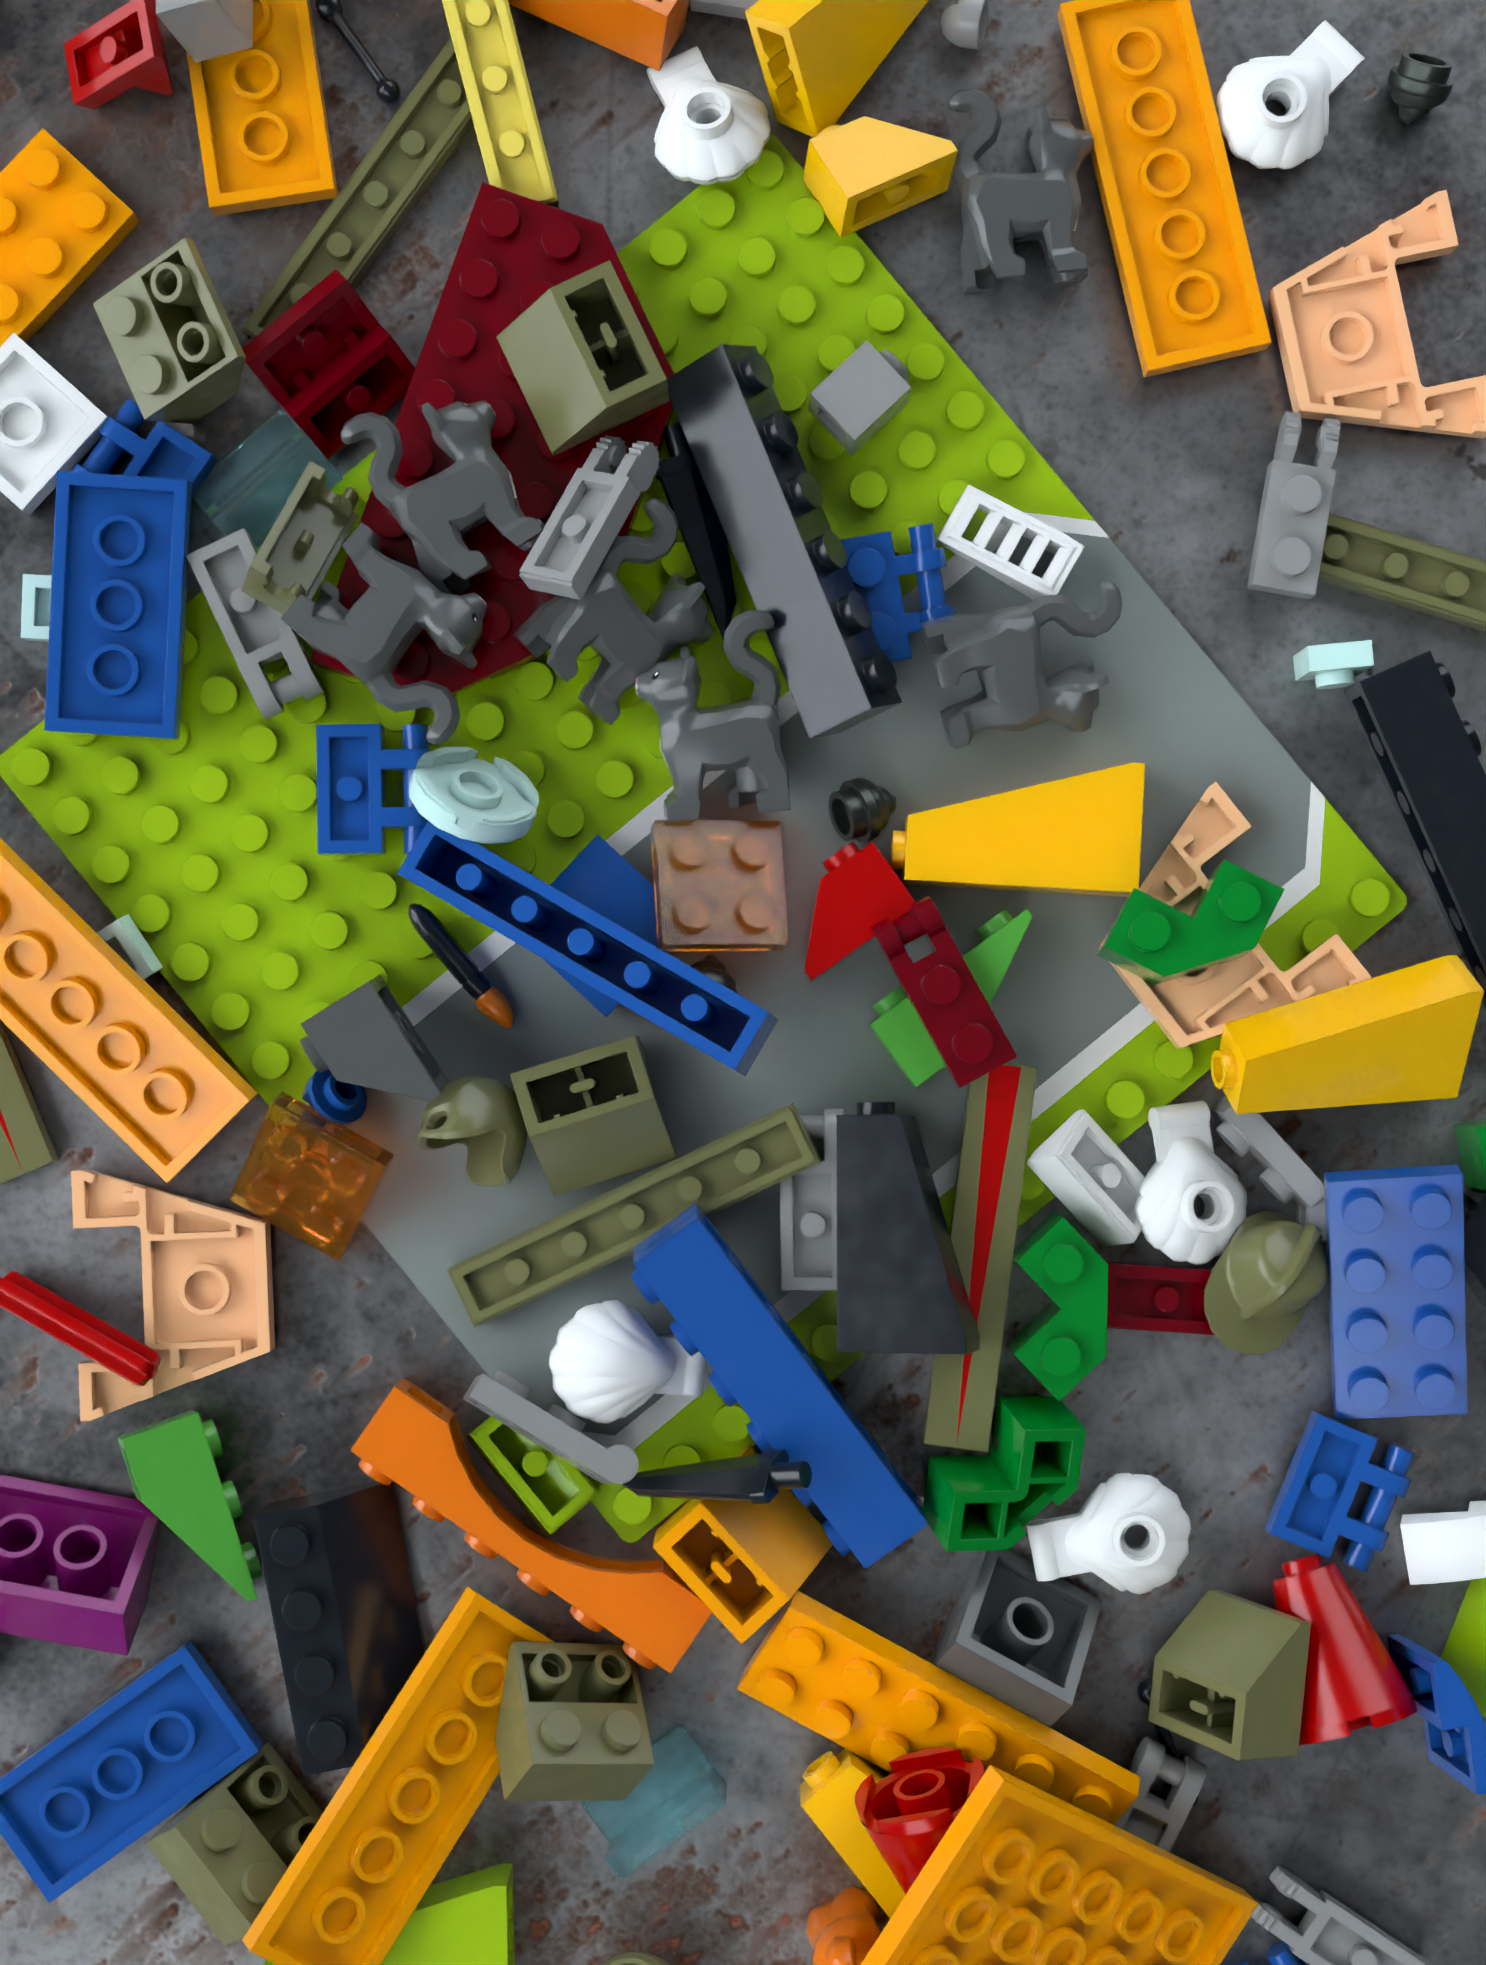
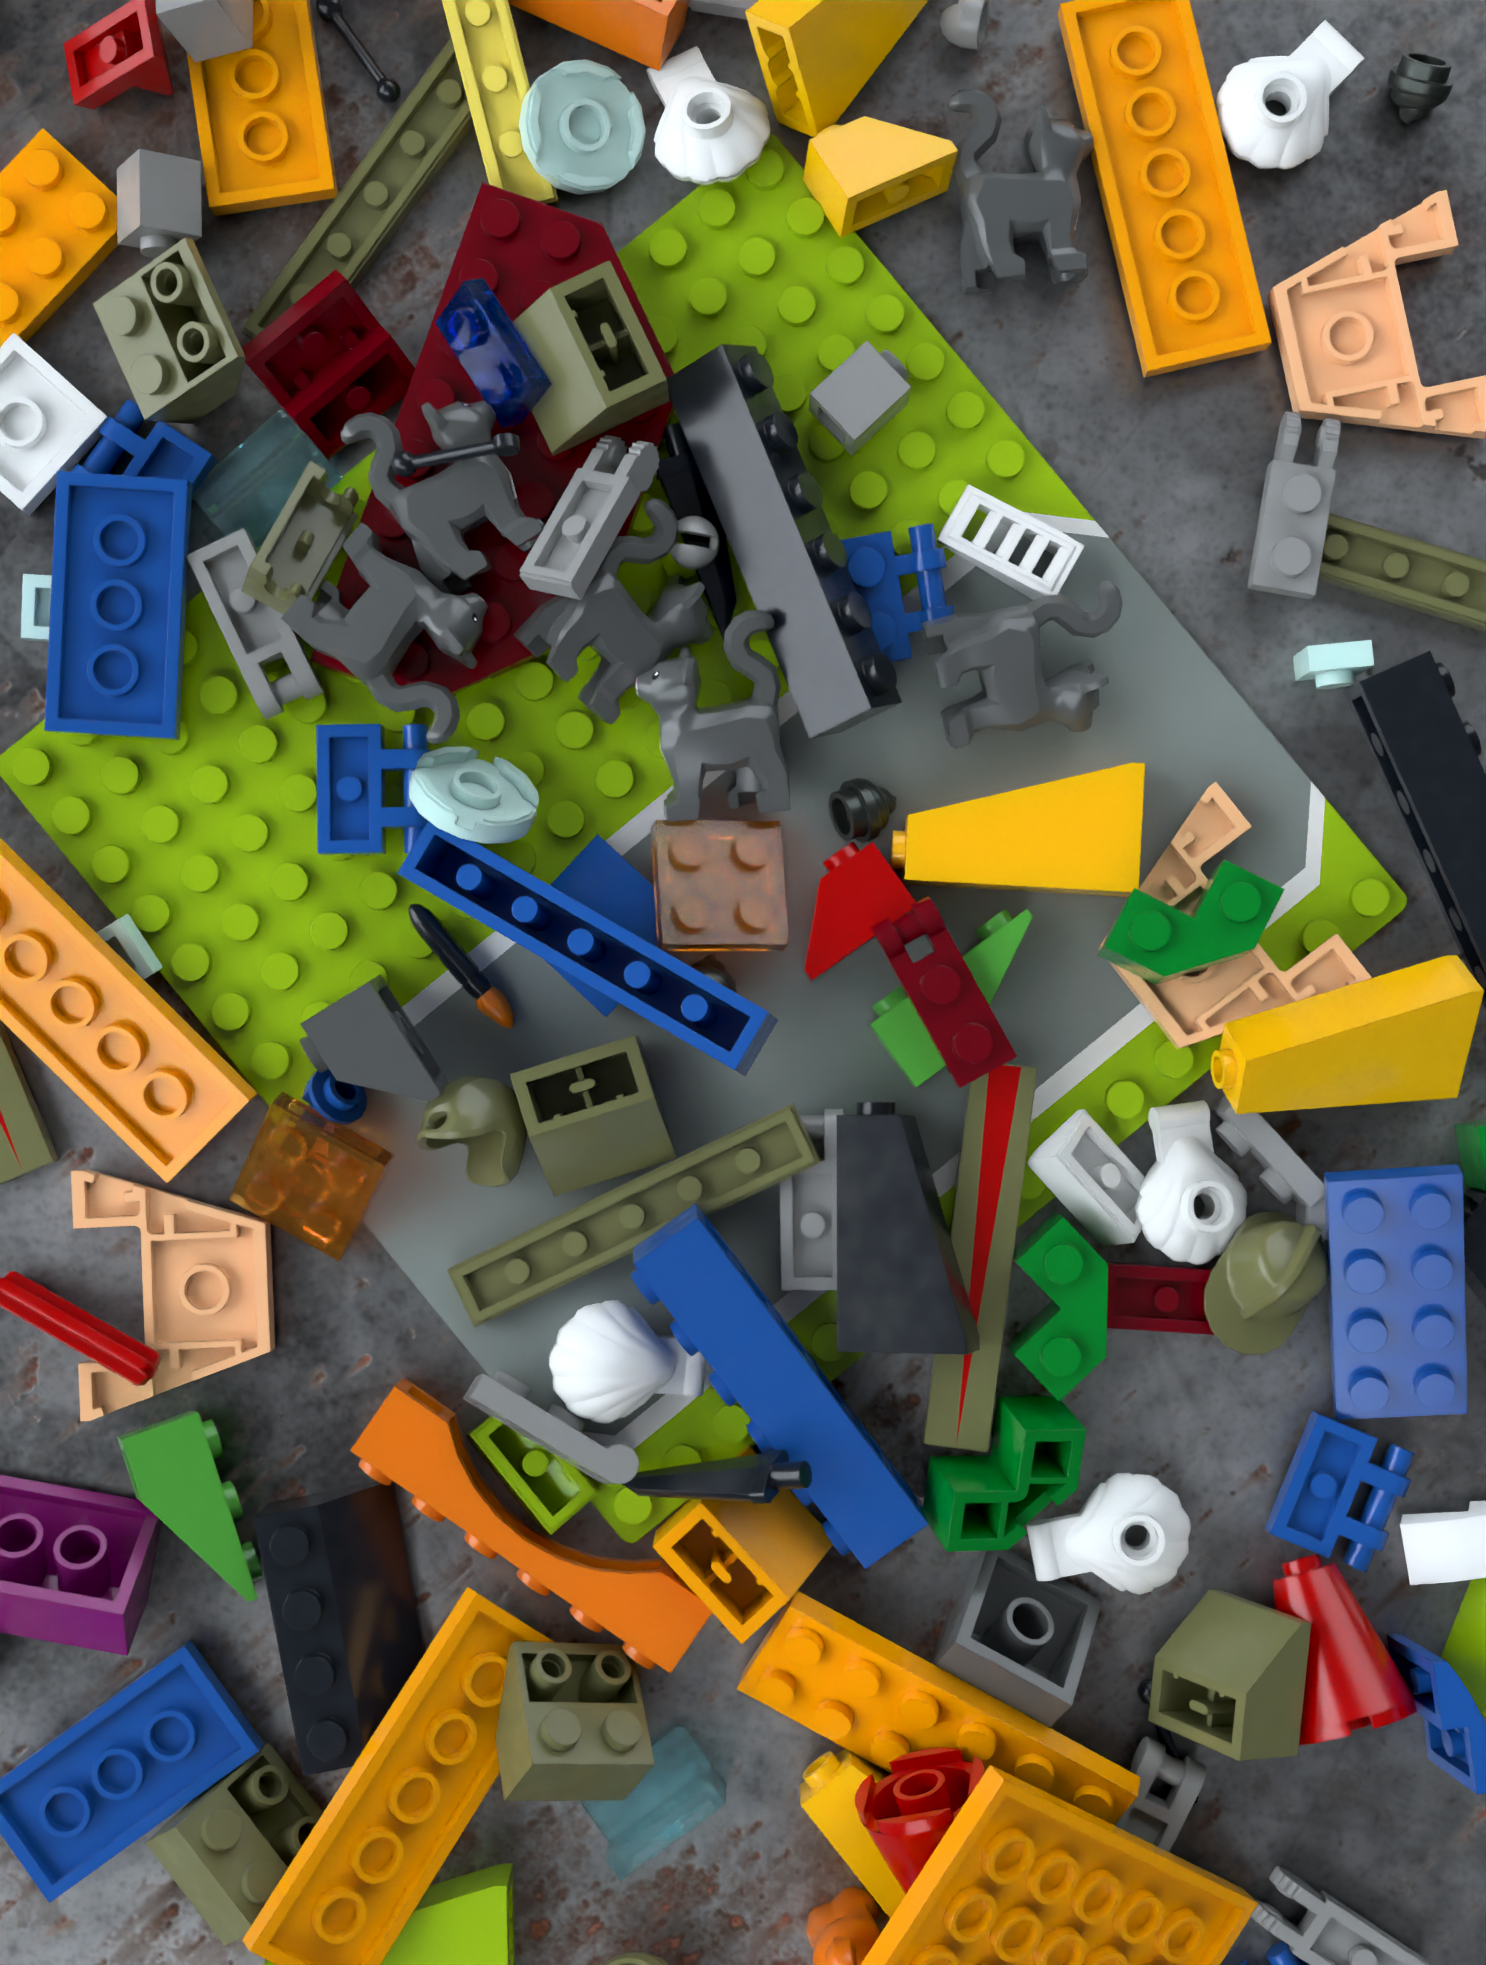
(158, 201): none -> light grey brick
(493, 352): none -> clear blue plate
(503, 444): none -> black hinge
(581, 127): none -> light aqua tile
(694, 556): none -> light grey hinge

